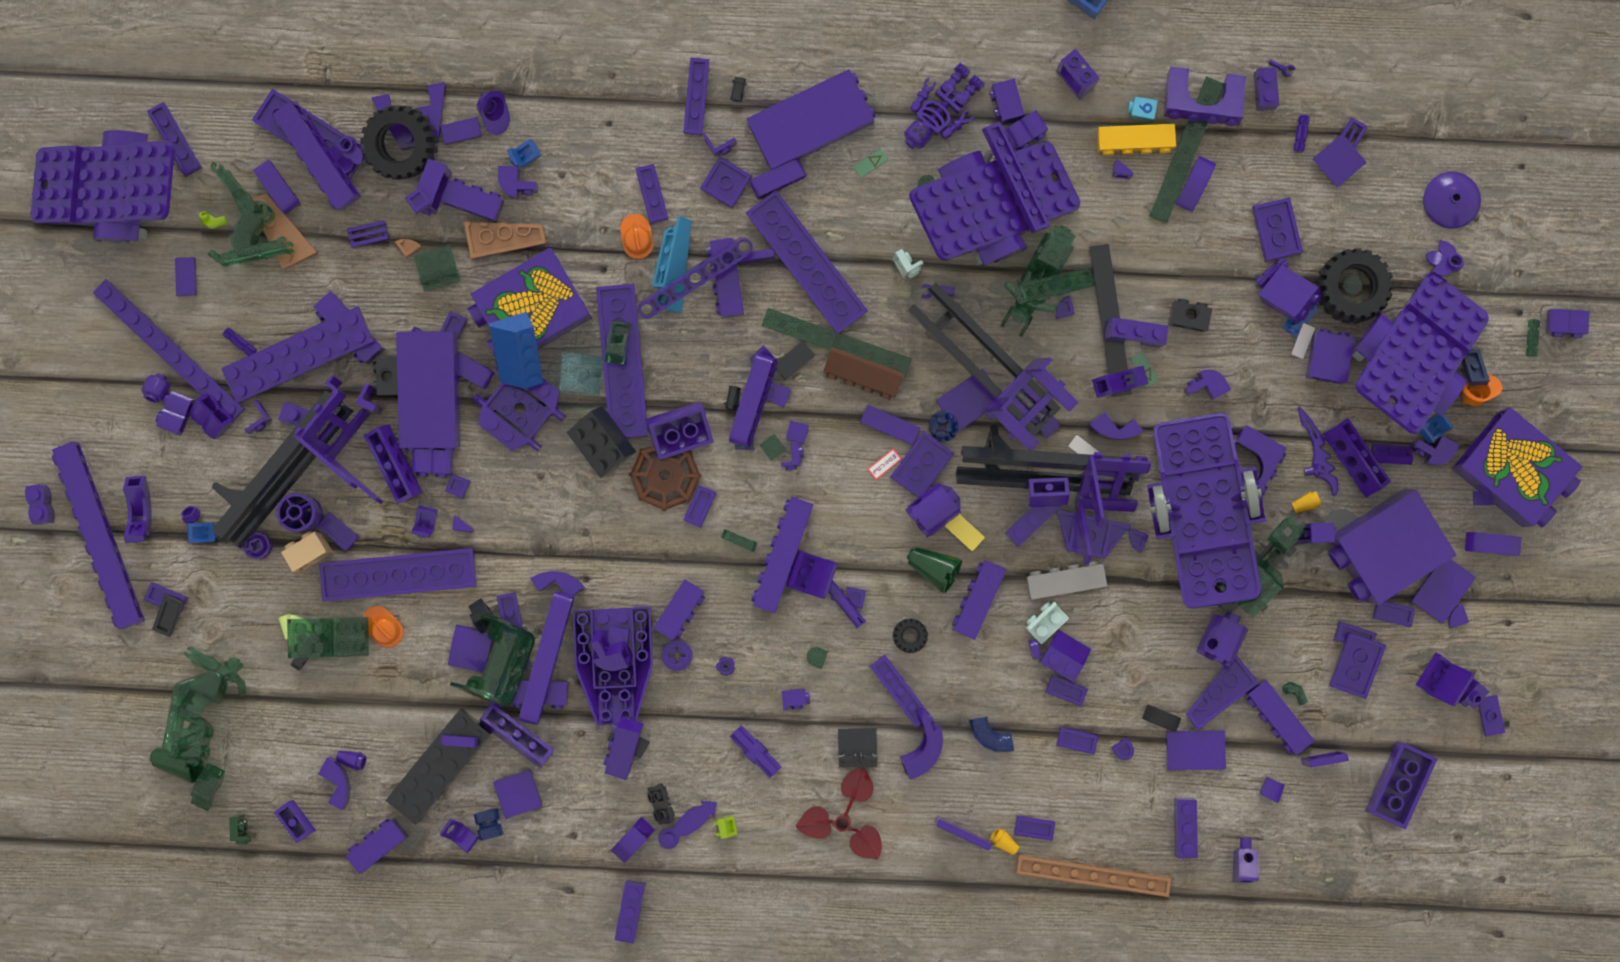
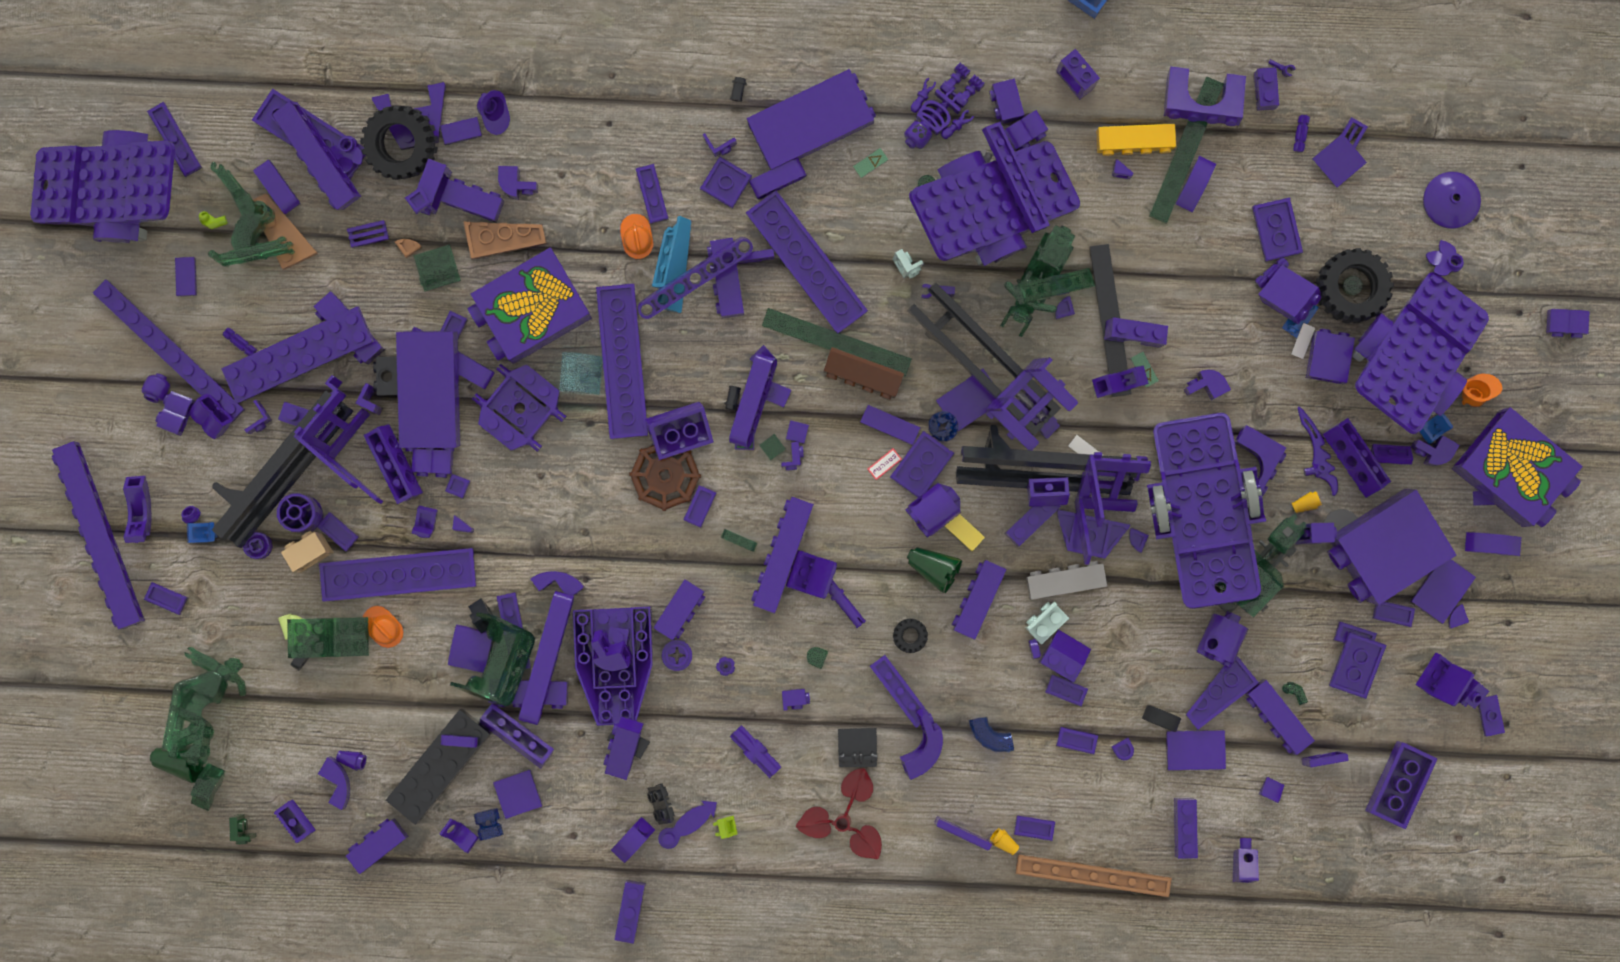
(40, 509): dark purple brick -> none
(167, 615): black tile -> none
(516, 351): blue slope -> none
(524, 154): blue bracket -> none
(601, 441): black brick -> none
(617, 342): slope -> none
(696, 96): dark purple plate -> none
(794, 360): black tile -> none
(856, 596): dark purple tile -> none
(1105, 428): dark purple brick -> none
(1142, 109): medium azure brick -> none
(1179, 319): black brick -> none
(1475, 368): dark blue plate -> none
(1533, 337): clear green axle -> none

